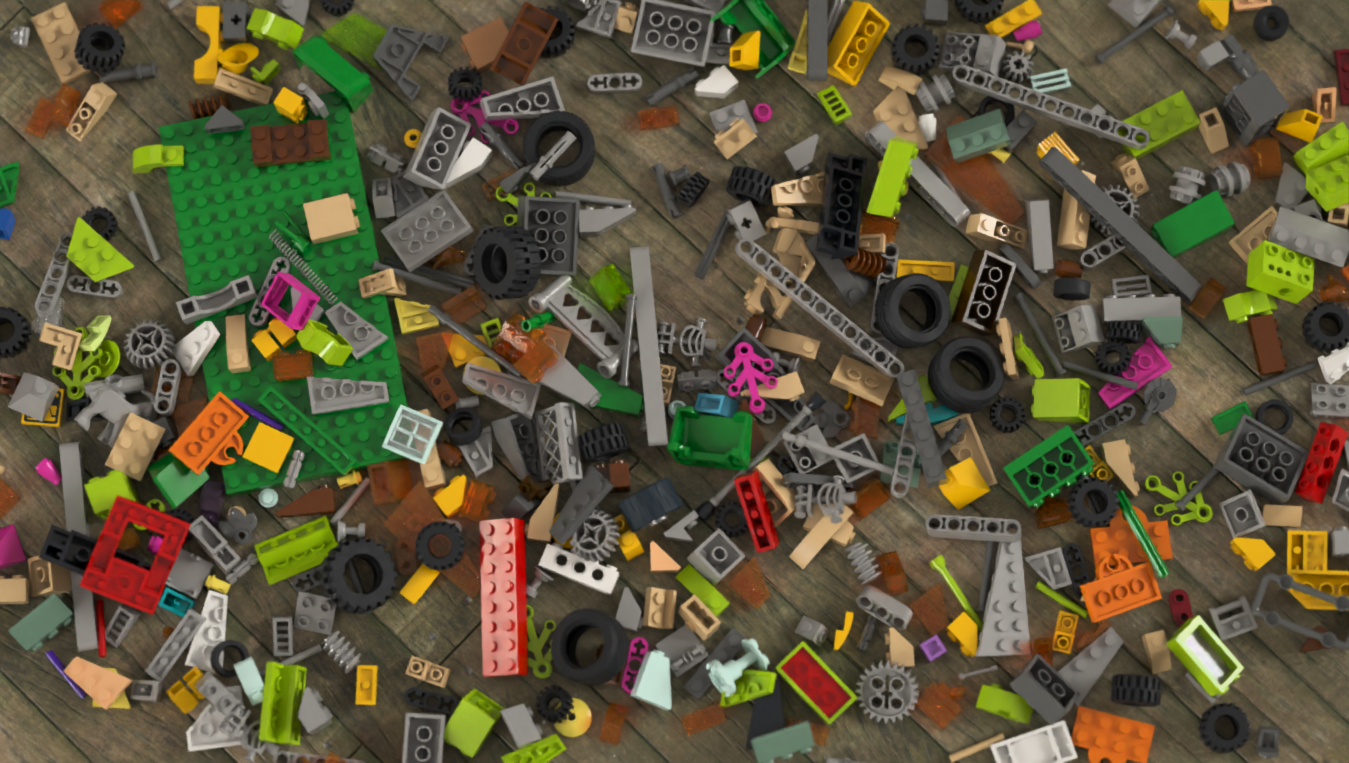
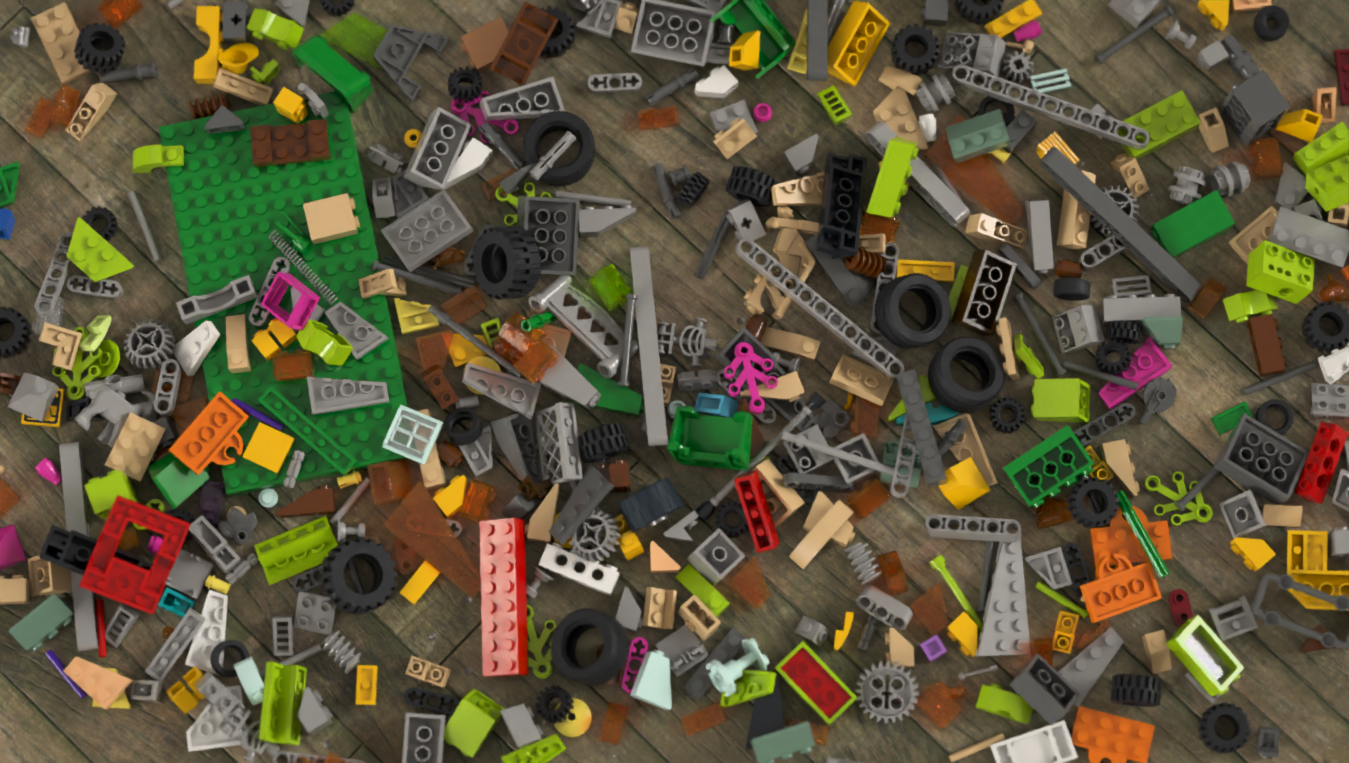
(423, 541): black tyre -> none
(827, 494): light grey piece -> none

